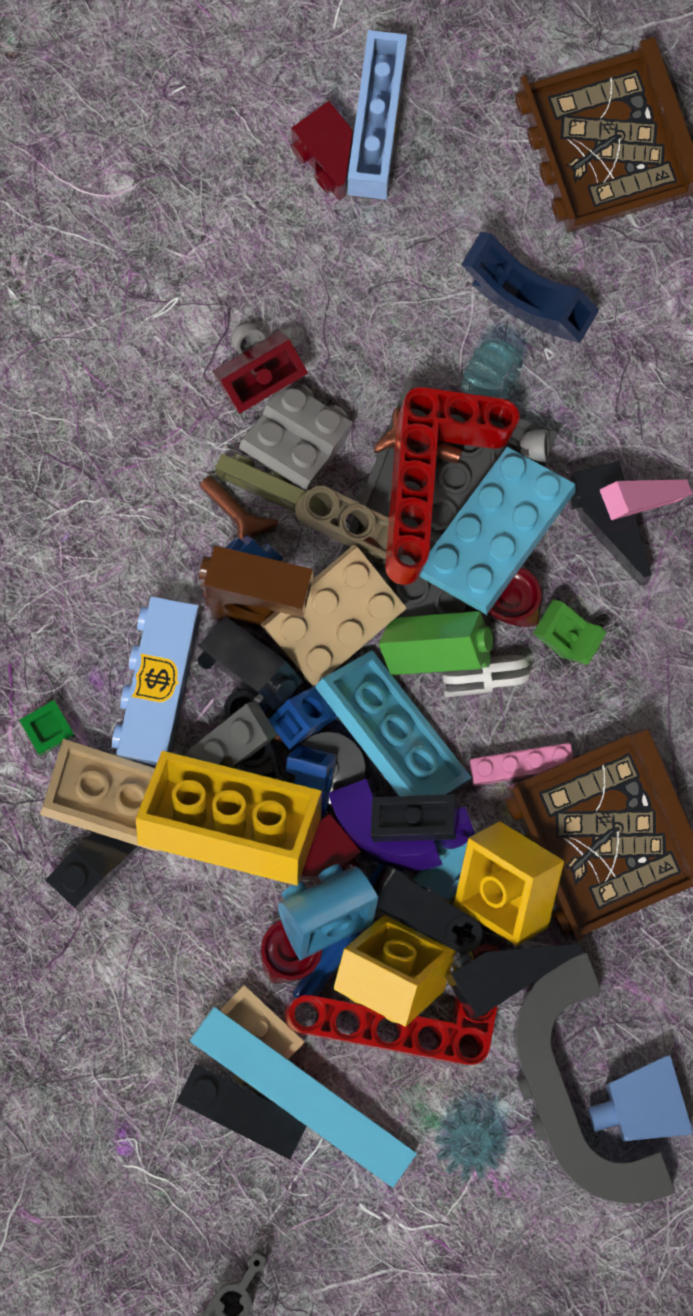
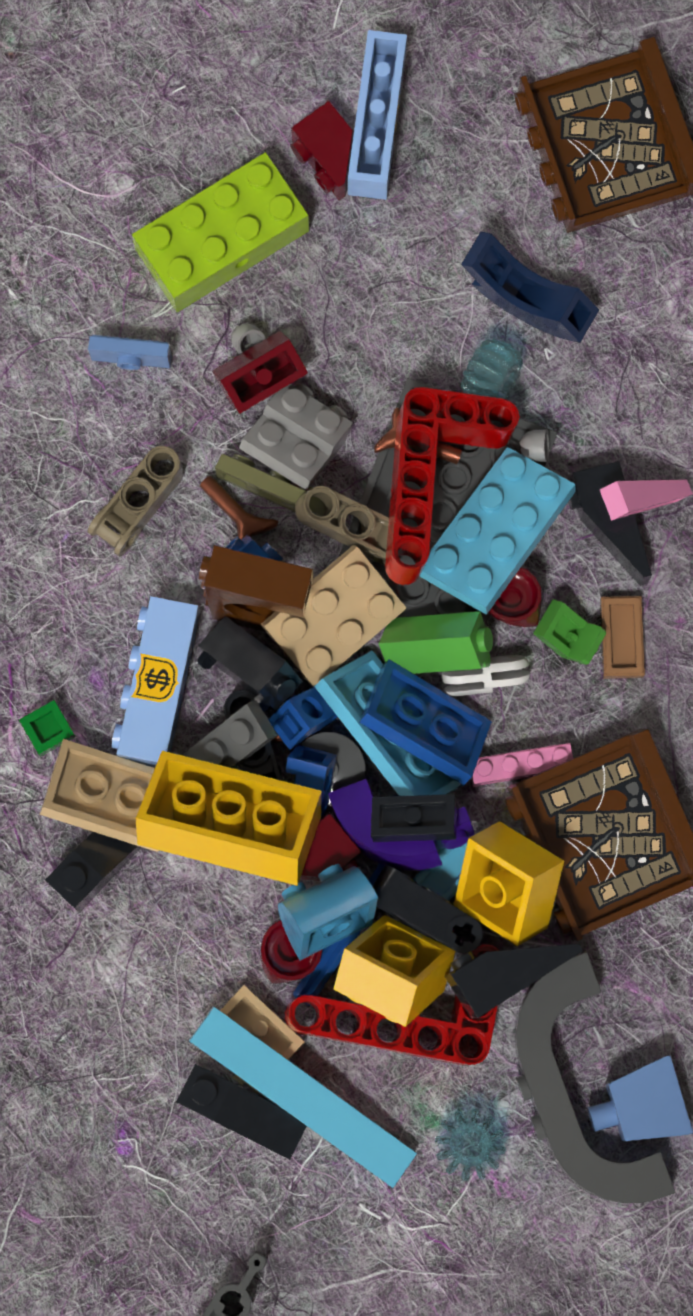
(129, 352): none -> medium blue plate
(129, 519): none -> dark tan piece
(221, 232): none -> lime brick
(426, 722): none -> blue plate
(624, 637): none -> medium nougat tile

